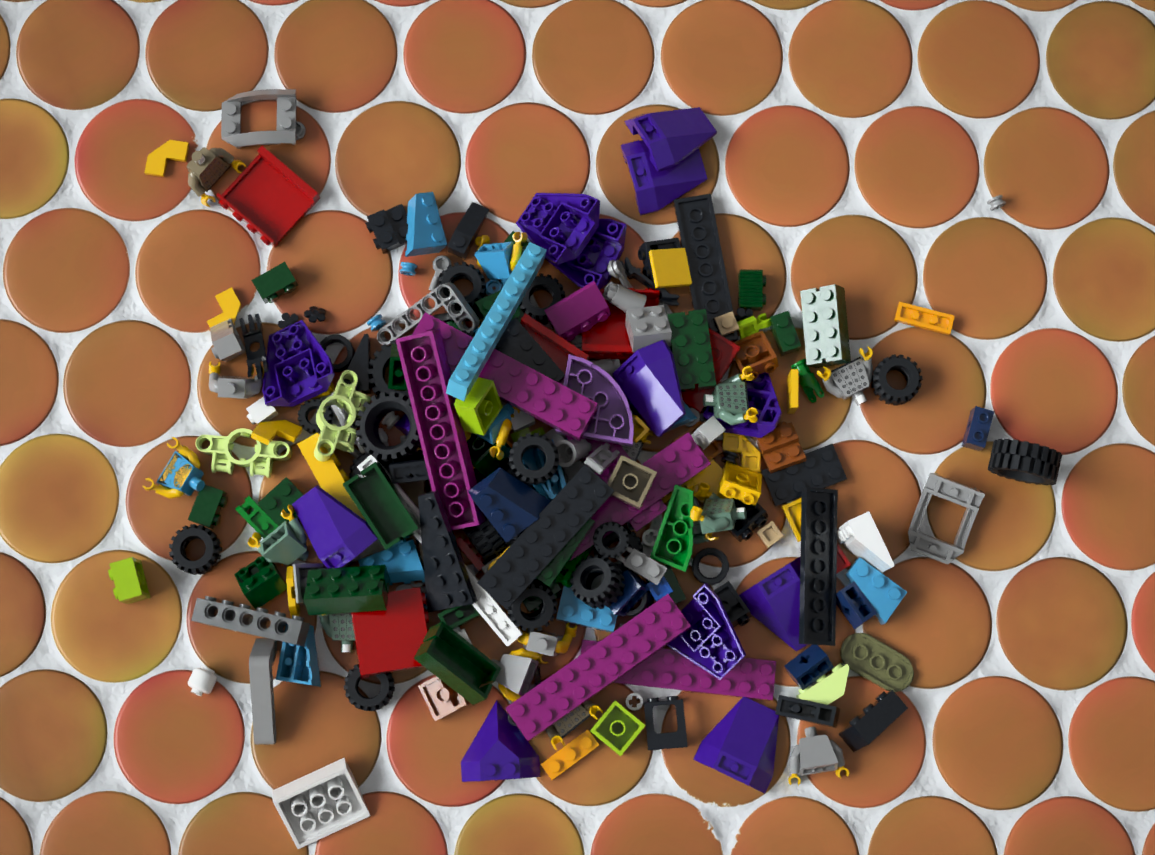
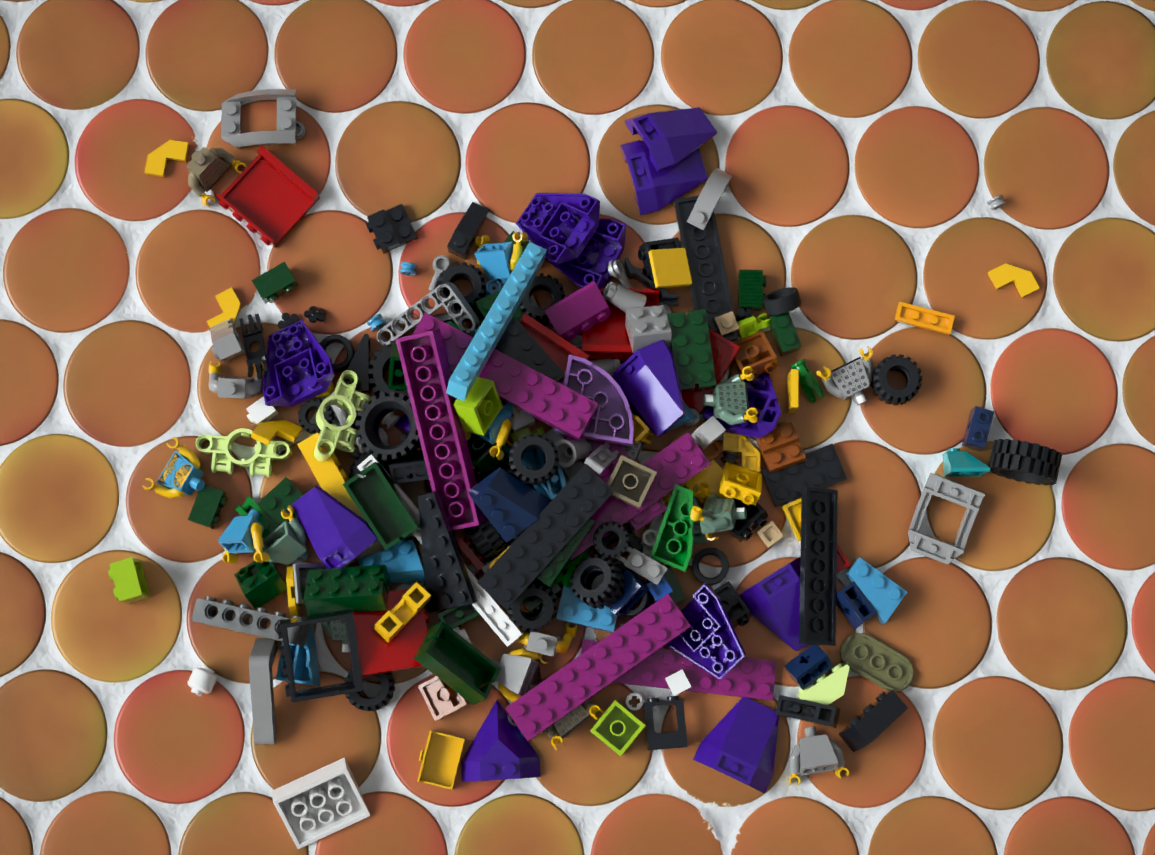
(179, 545): black tyre -> none
(244, 536): none -> dark azure torso
(324, 691): none -> black window
(403, 612): none -> yellow arch
(424, 226): dark azure wedge -> none
(440, 759): none -> yellow container
(570, 754): light orange plate -> none
(678, 682): none -> white tile
(709, 198): none -> light grey arch
(782, 301): none -> black tyre
(825, 326): piece -> none
(864, 541): white slope -> none
(962, 464): none -> teal slope
(1021, 278): none -> yellow tile

